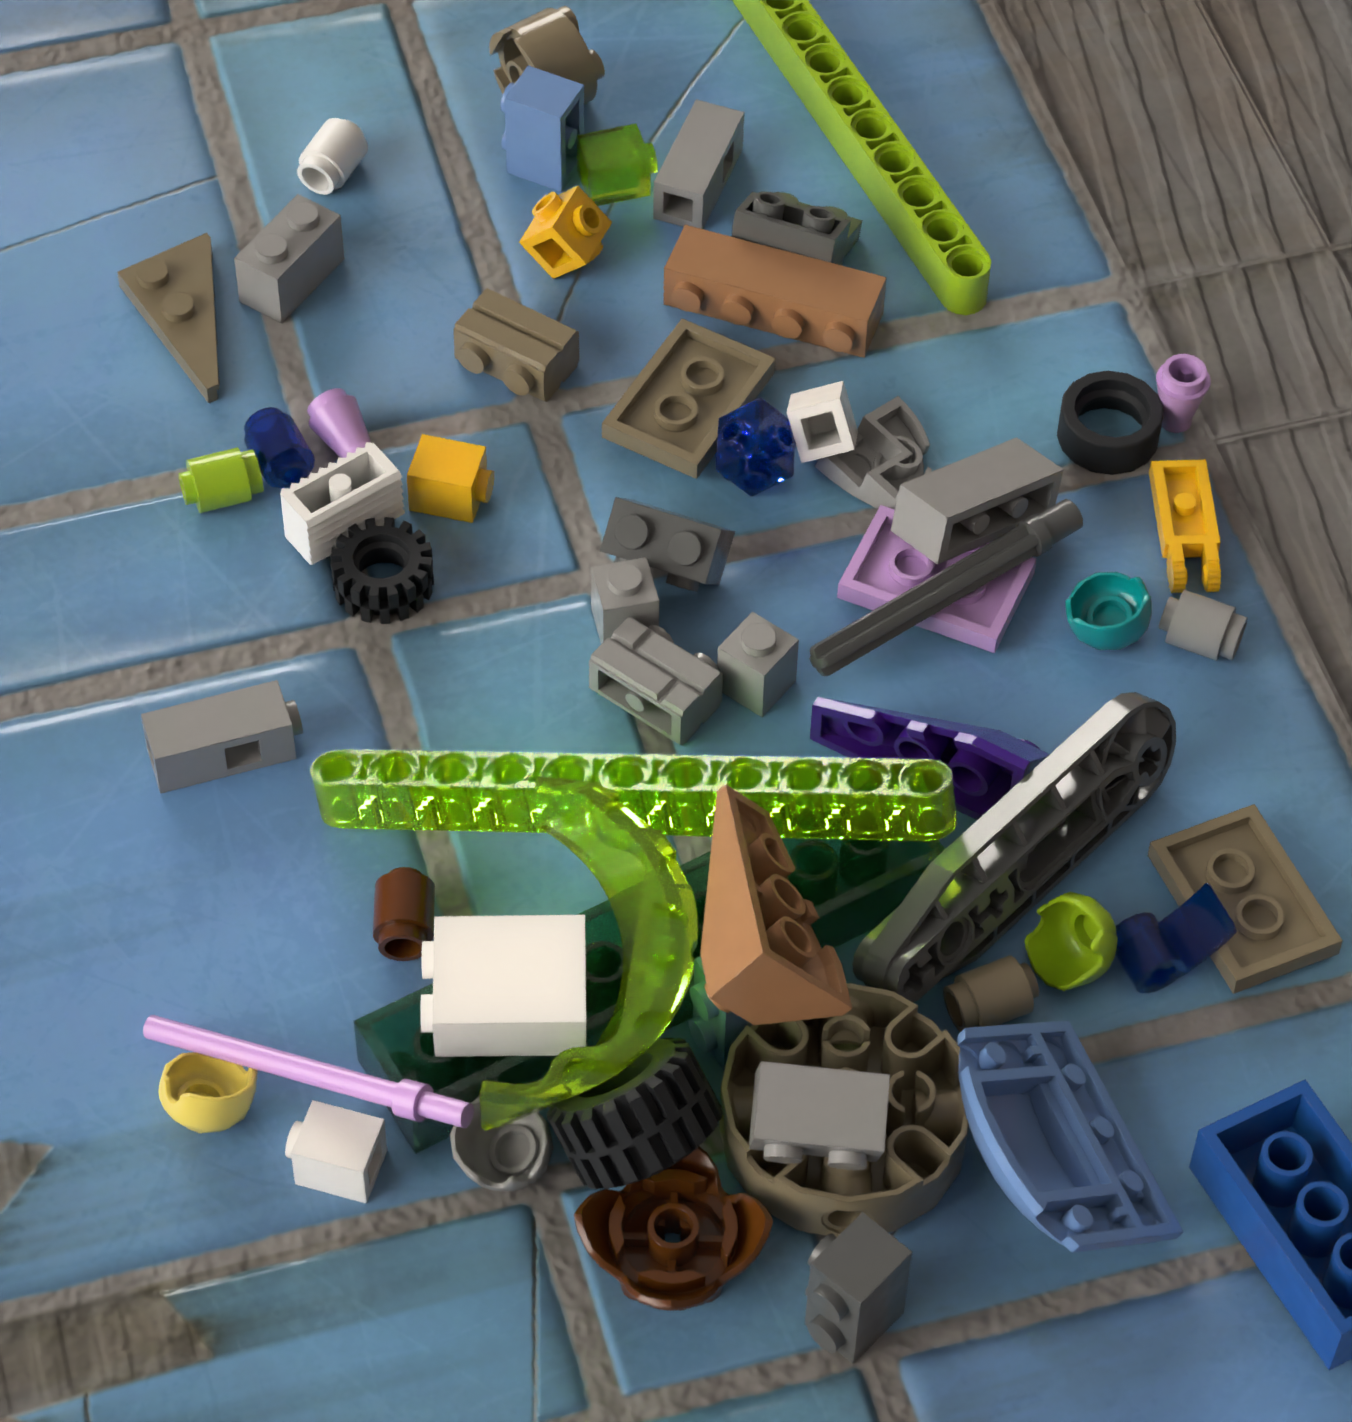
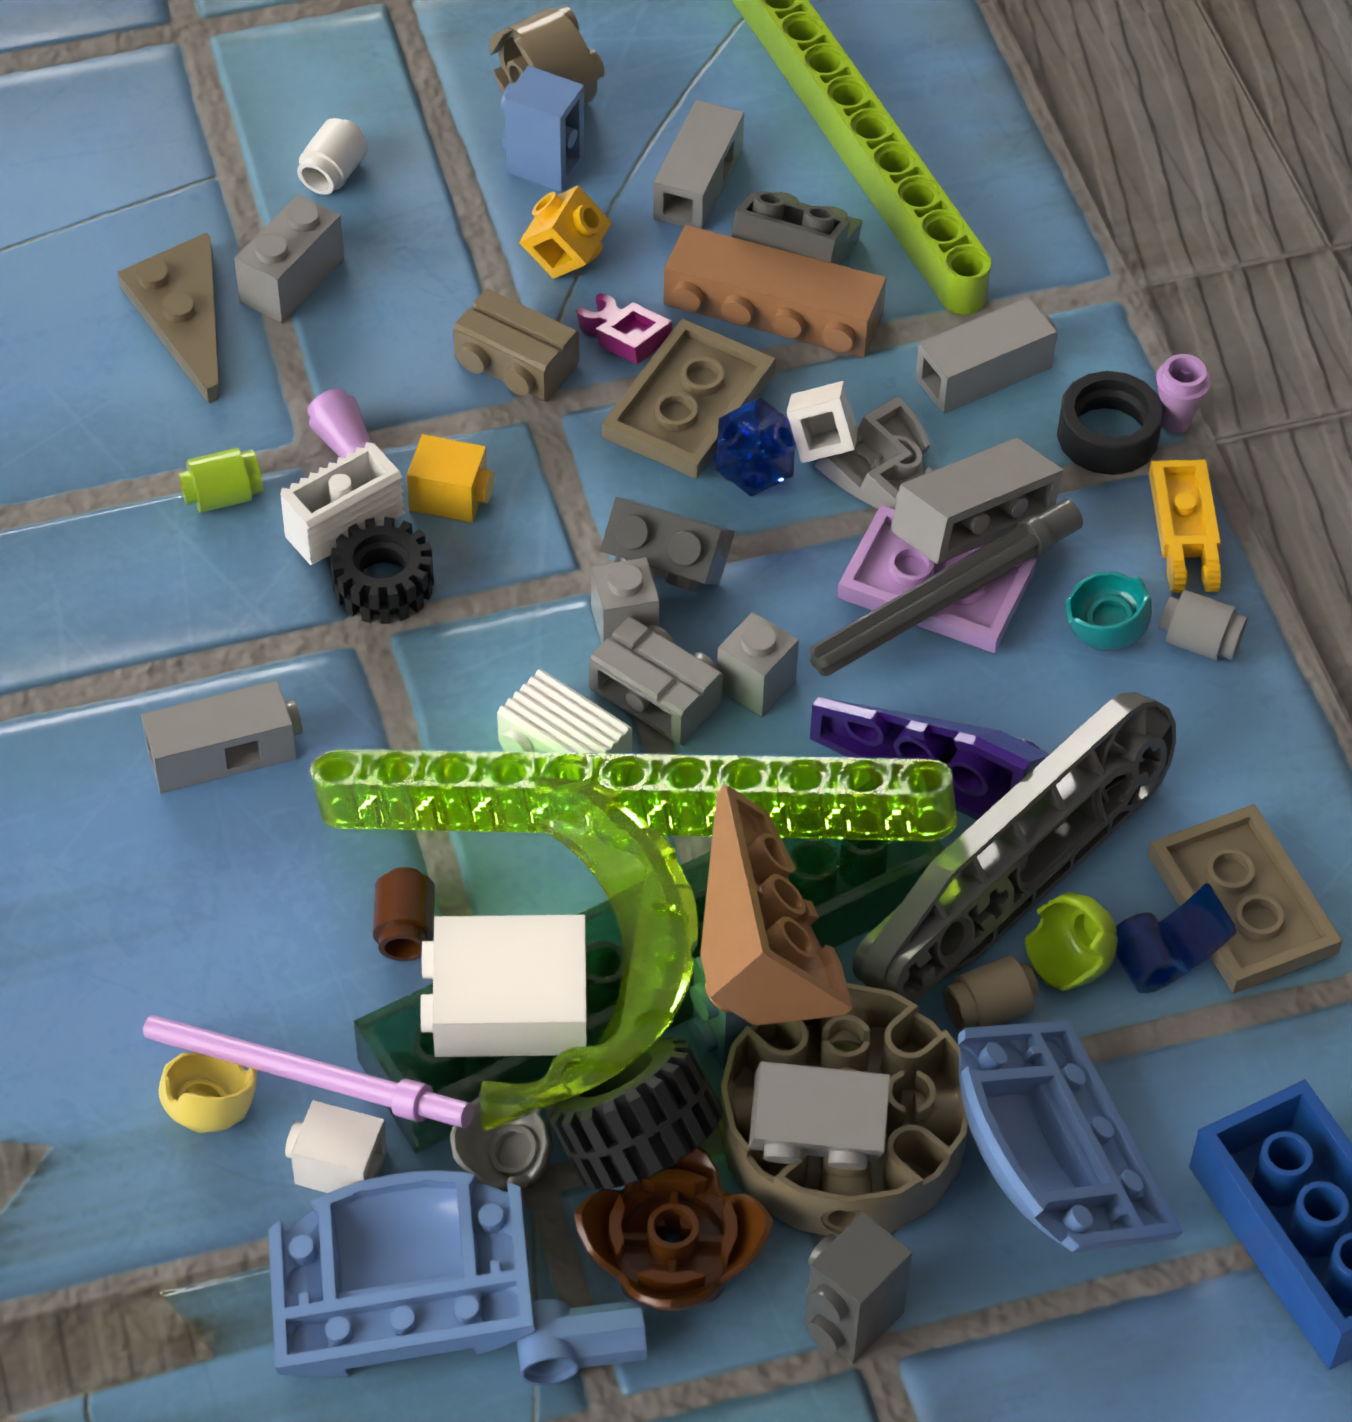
(278, 447): clear blue brick -> none
(400, 1273): none -> medium blue slope
(558, 720): none -> white brick
(580, 1339): none -> medium blue piece
(615, 164): clear neon green brick -> none
(627, 332): none -> magenta plate
(986, 354): none -> light grey brick

